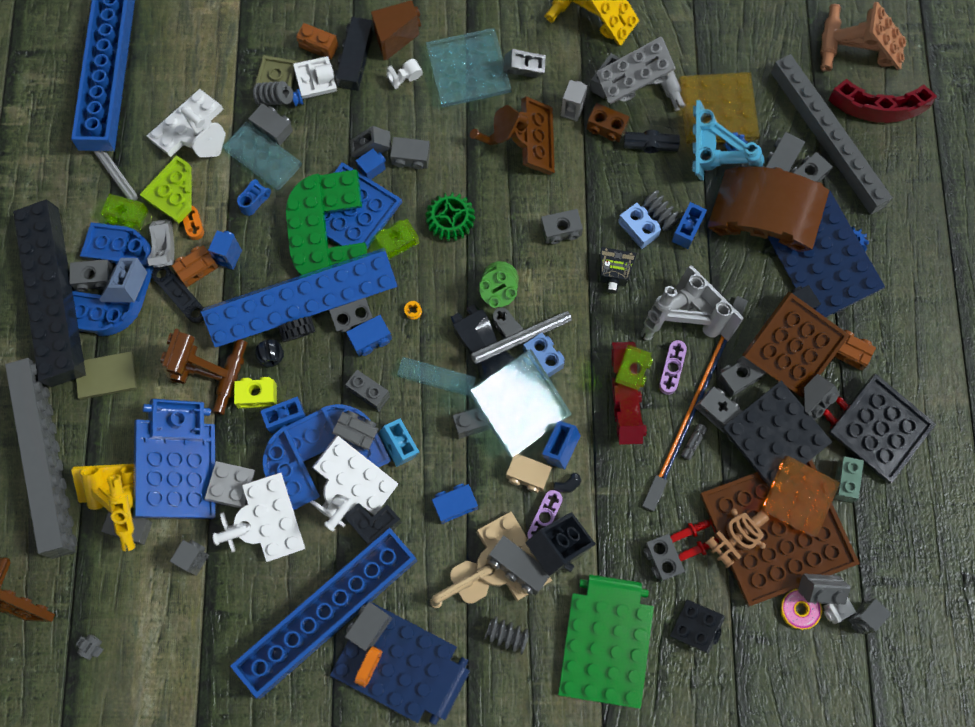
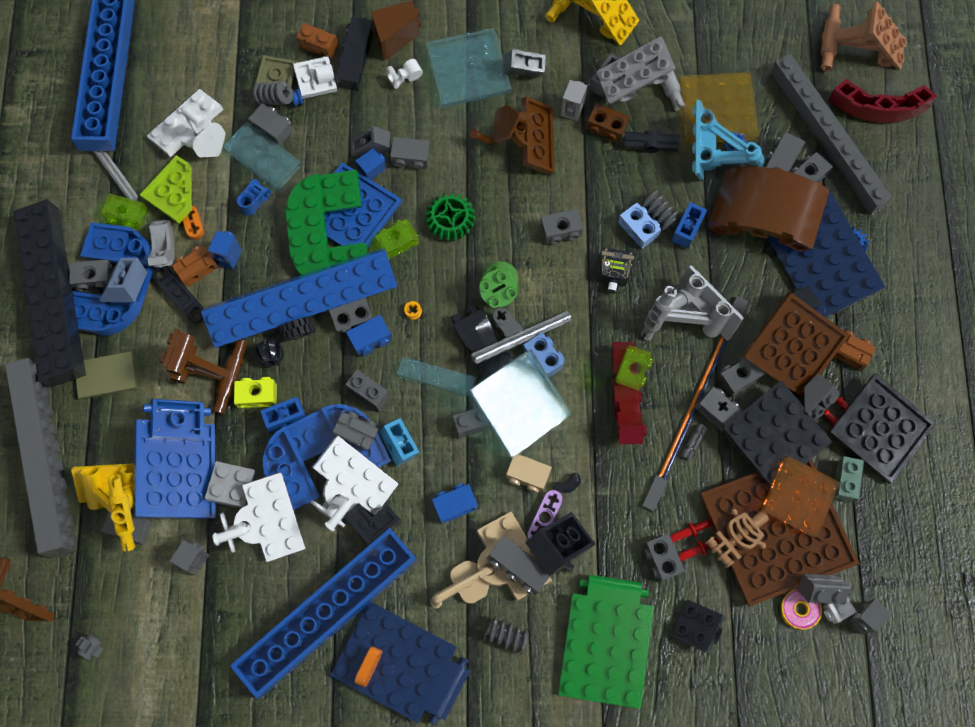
(368, 626): dark grey brick -> none
(561, 444): blue piece -> none
(674, 381): lavender beam -> none

